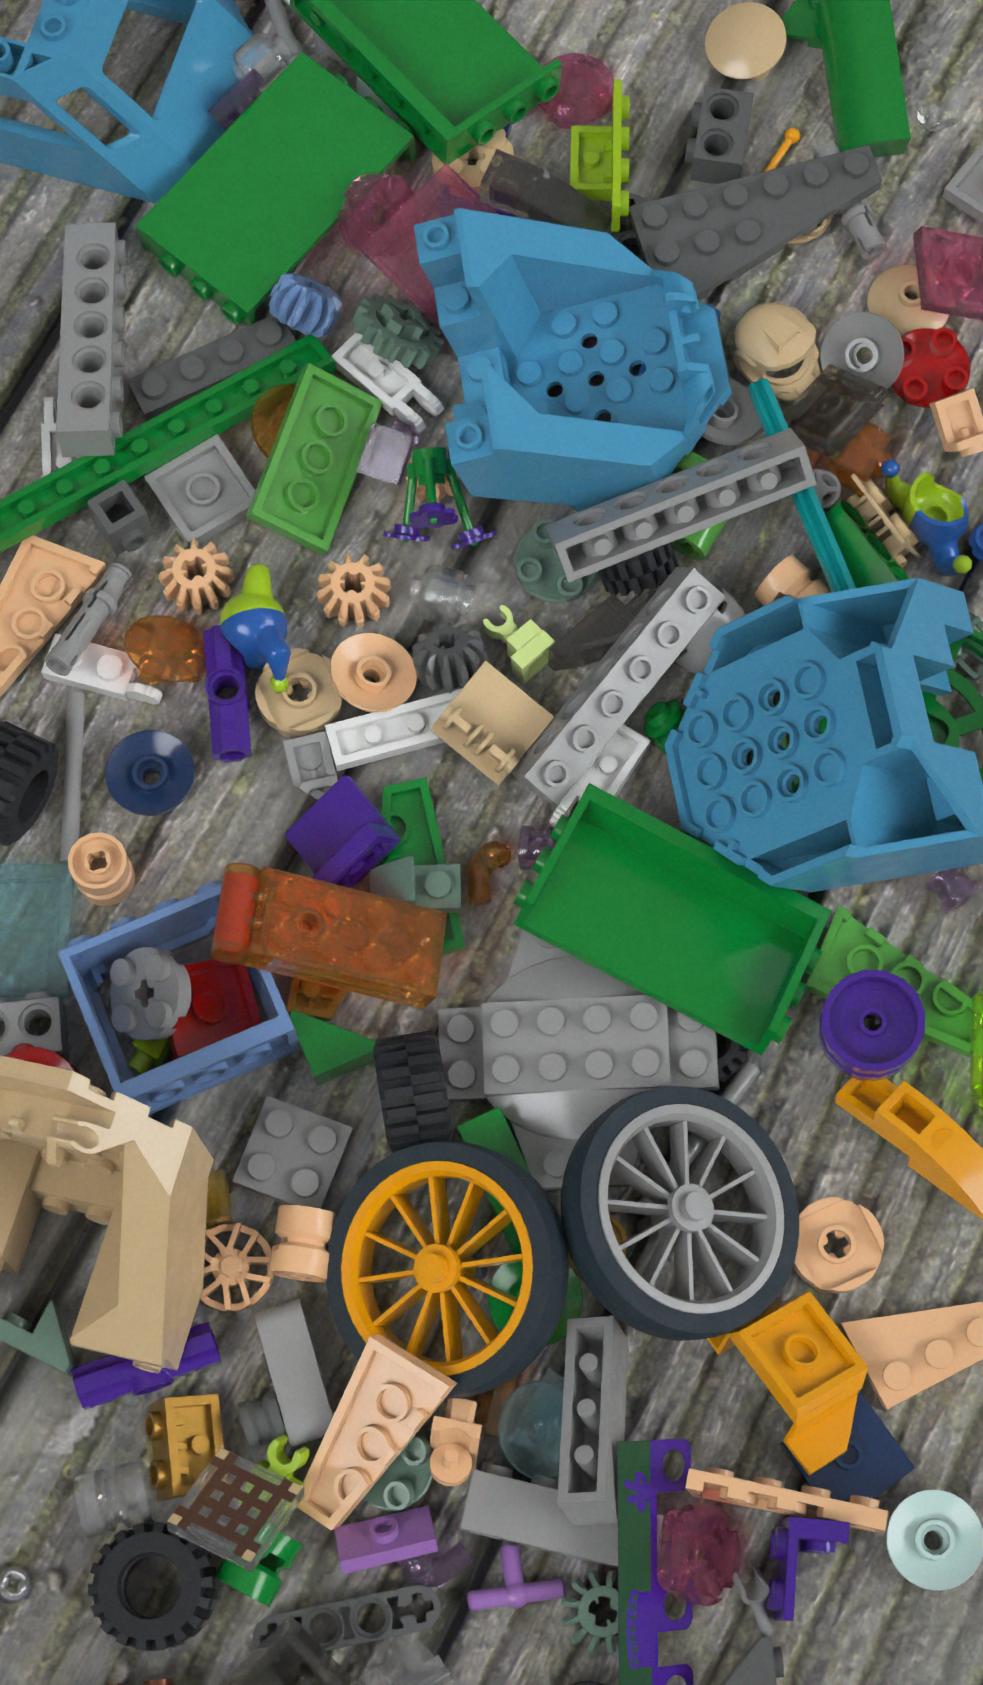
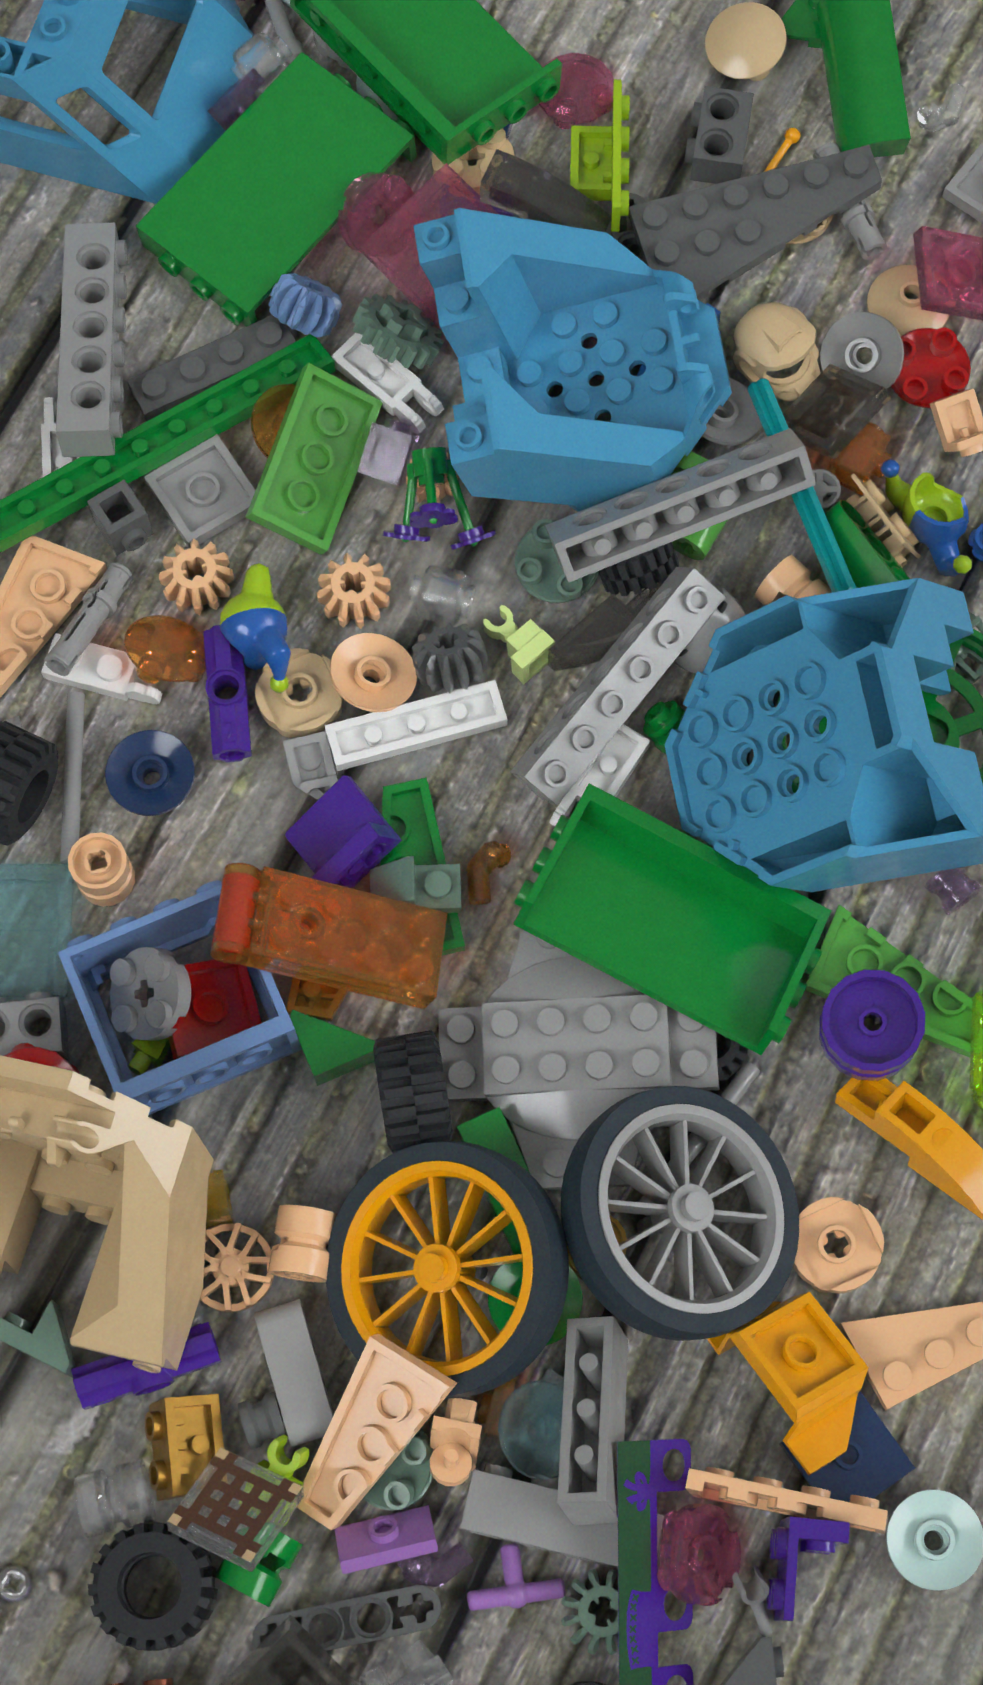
(293, 1155): light grey plate -> none
(491, 723): tan hinge -> none
(531, 844): clear purple wheel -> none

